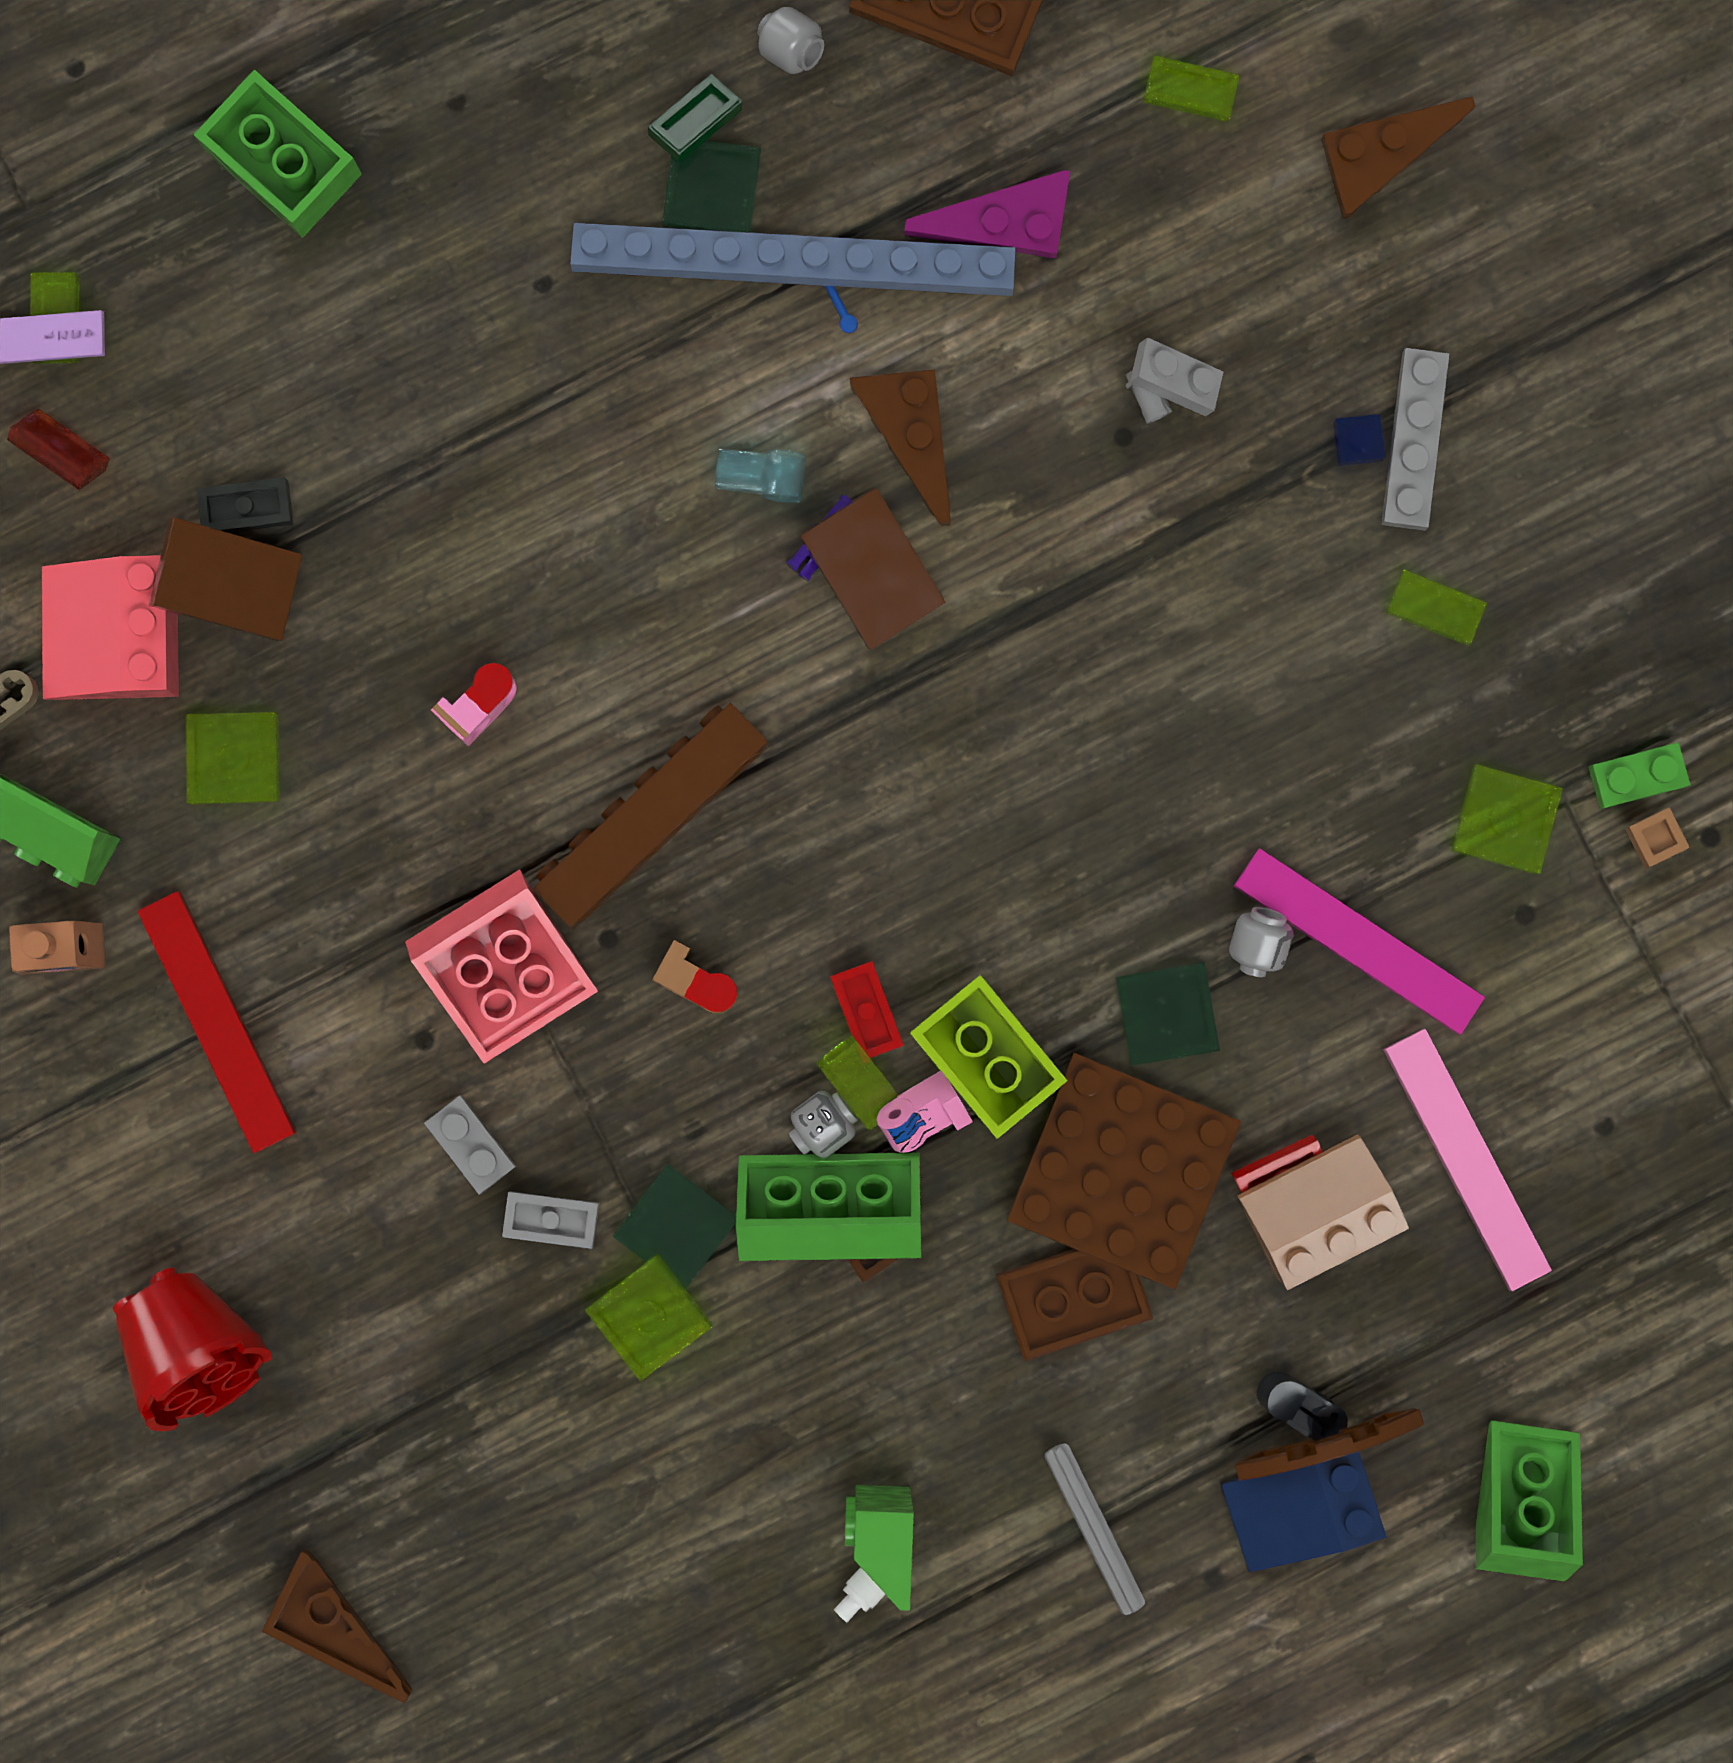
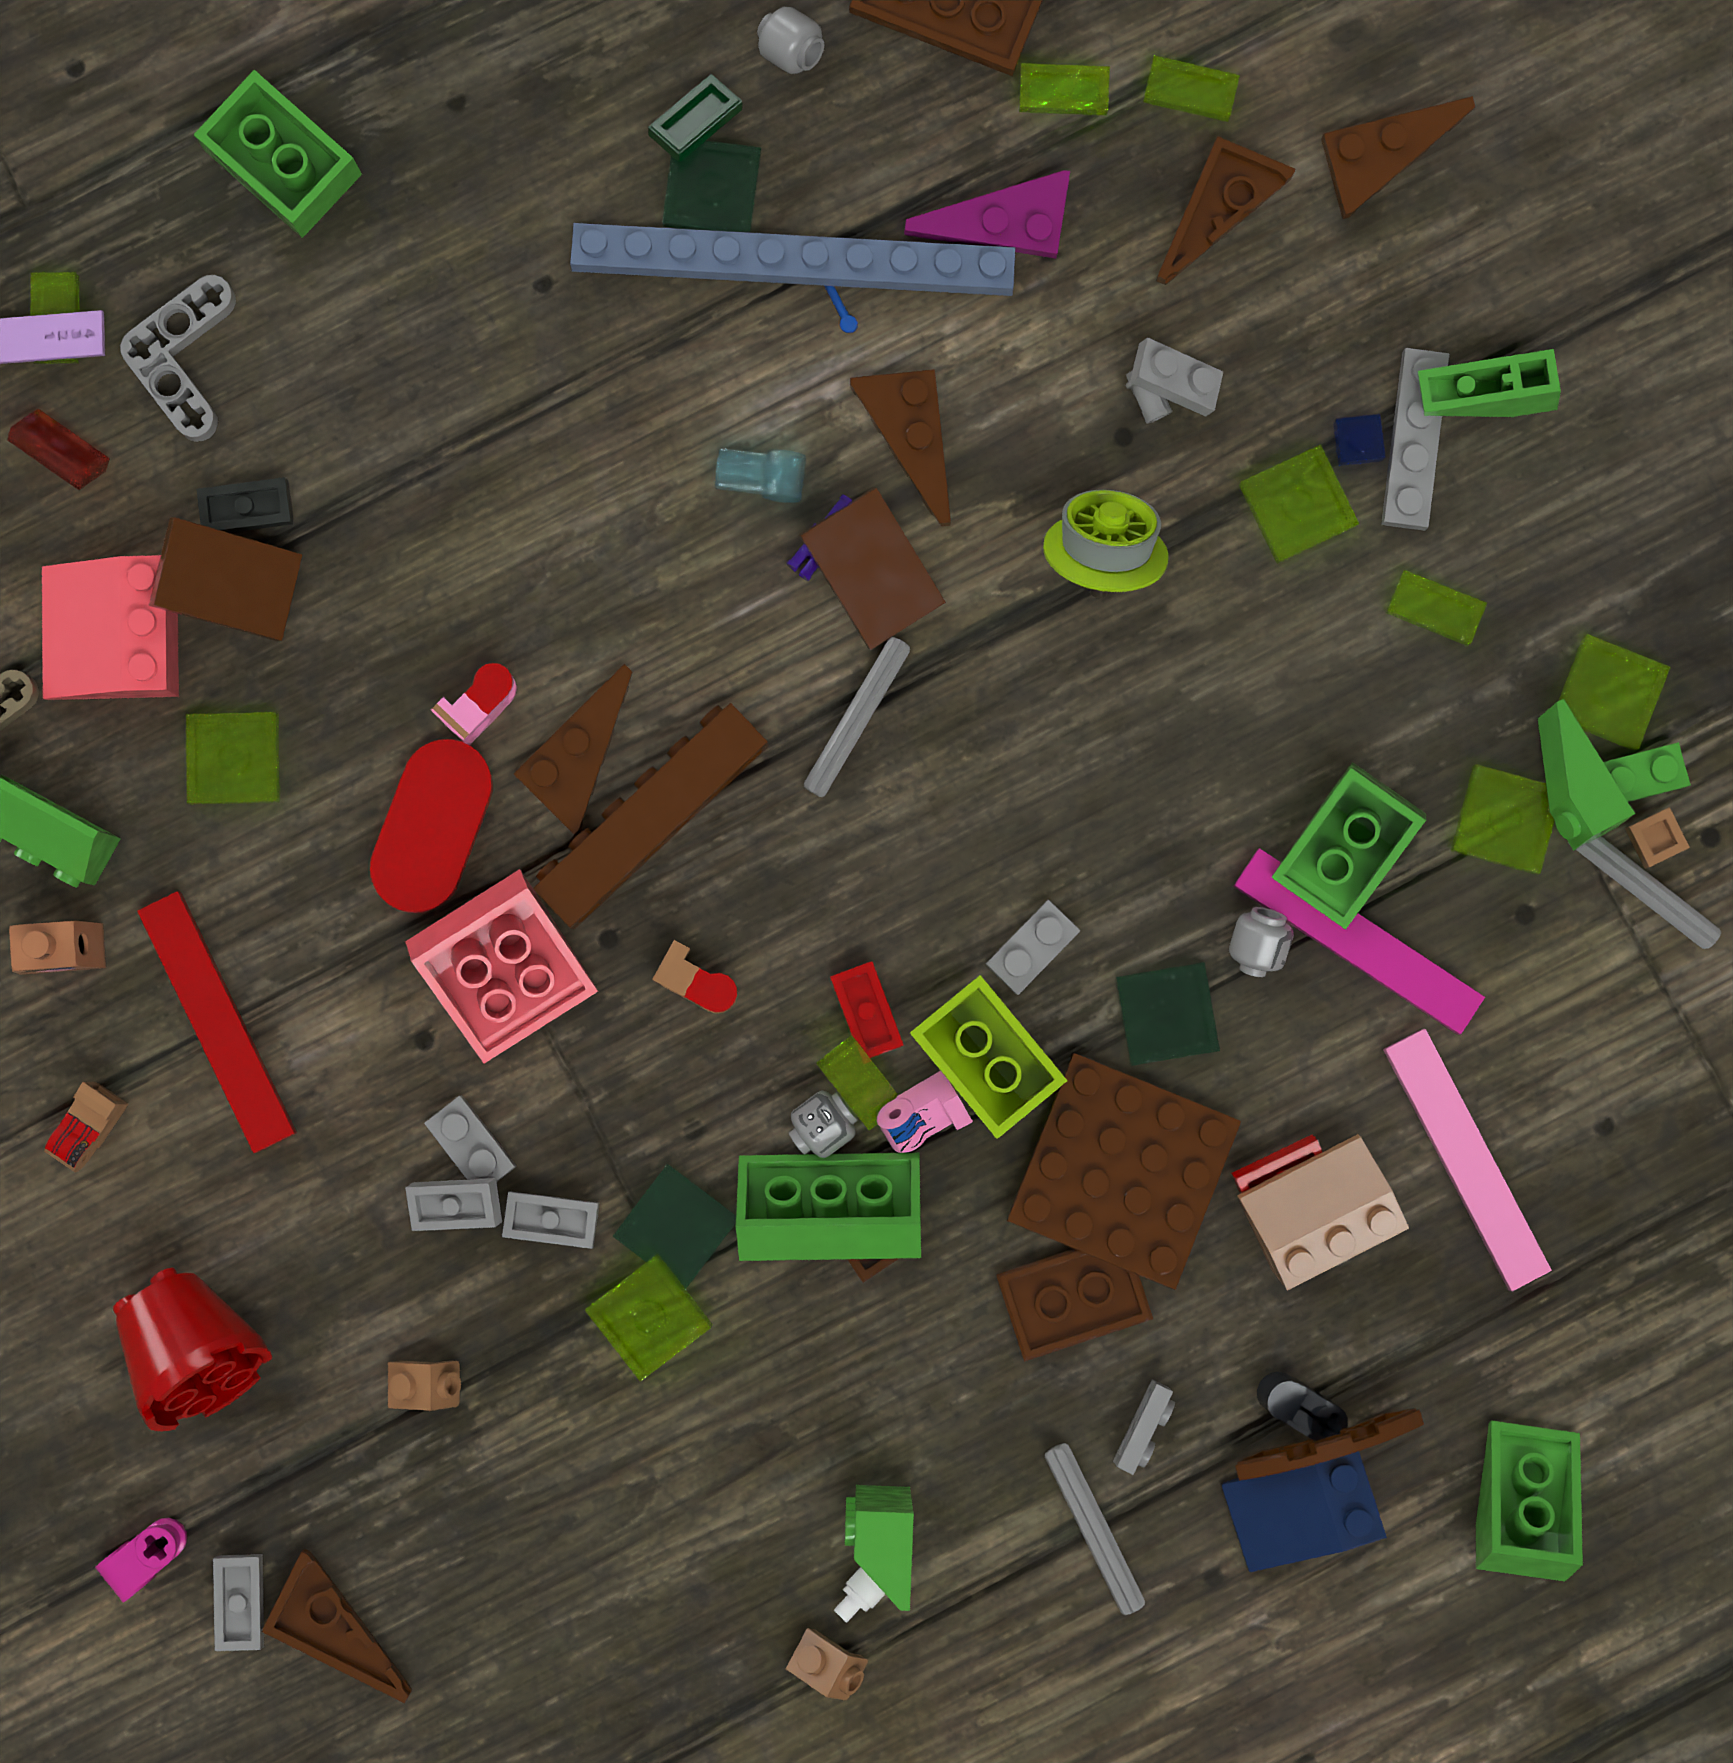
(85, 1125): none -> leg
(139, 1560): none -> dark pink piece
(162, 360): none -> light grey beam
(238, 1602): none -> light grey plate
(423, 1385): none -> medium nougat bracket
(431, 826): none -> red tile
(453, 1204): none -> light grey plate
(569, 762): none -> reddish brown wing
(827, 1666): none -> medium nougat bracket
(857, 717): none -> light grey axle
(1032, 947): none -> light grey plate
(1064, 89): none -> clear neon green plate
(1107, 543): none -> lime piece
(1154, 1410): none -> light grey plate
(1227, 192): none -> reddish brown wing
(1298, 504): none -> clear neon green tile
(1349, 845): none -> bright green slope
(1492, 387): none -> bright green slope
(1578, 783): none -> bright green slope
(1613, 691): none -> clear neon green tile
(1651, 892): none -> light grey axle

